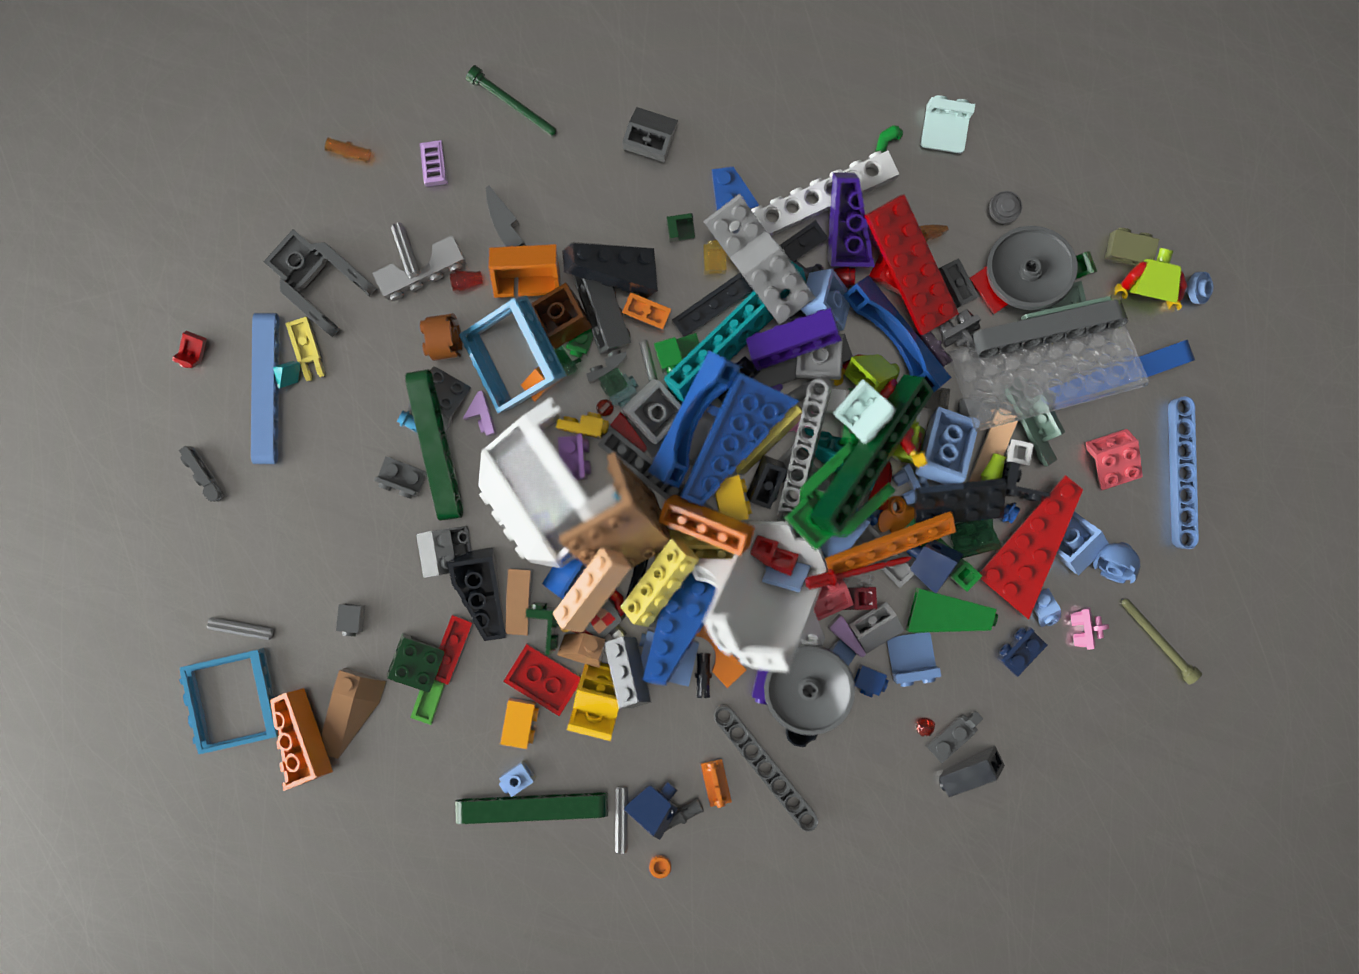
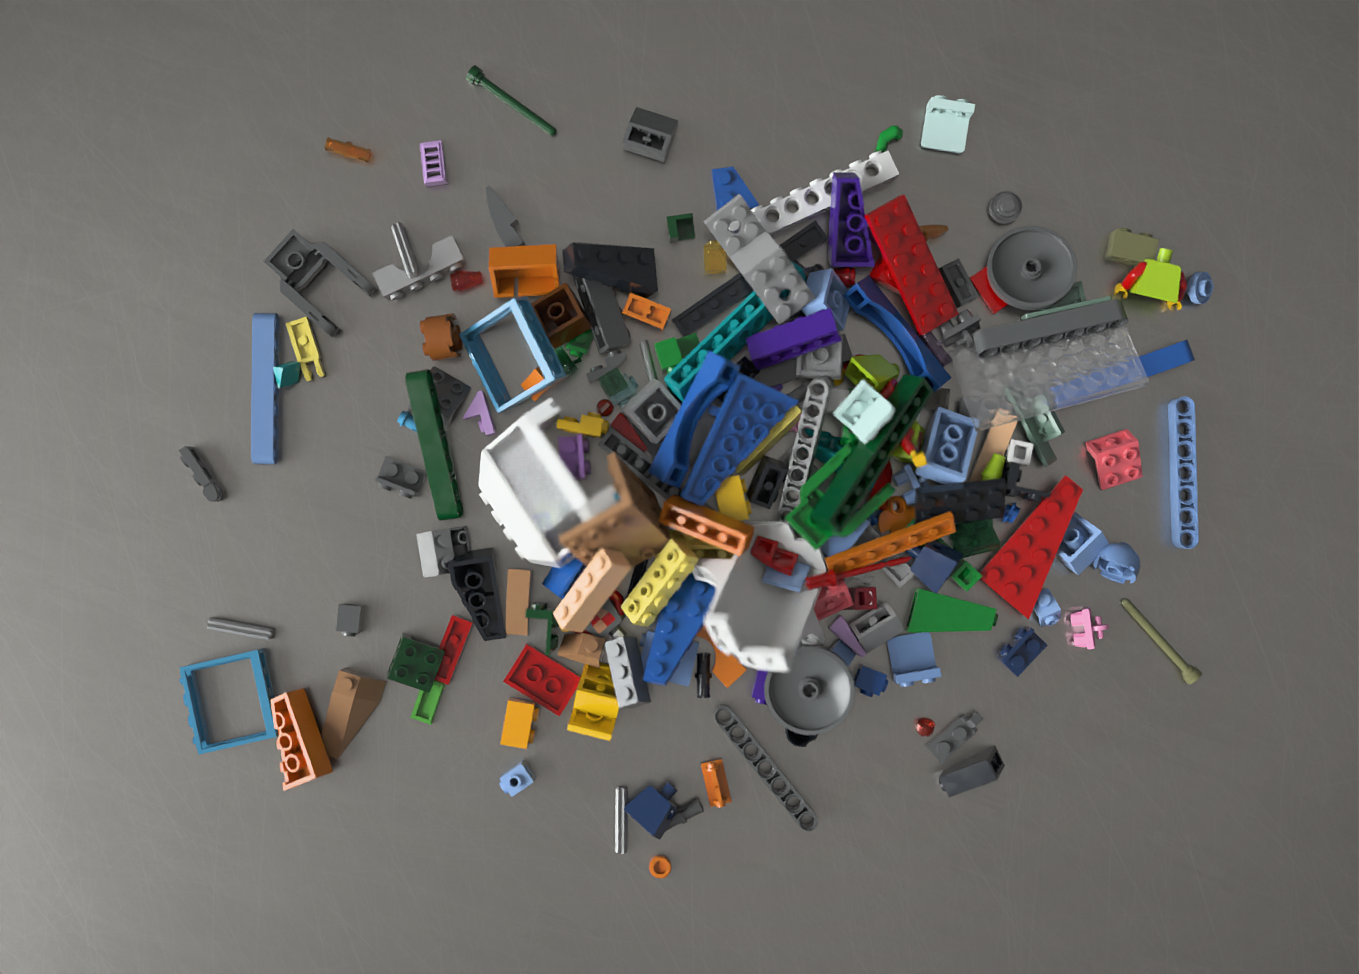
(190, 350): red bracket -> none
(531, 808): dark green beam -> none
(1085, 265): green slope -> none

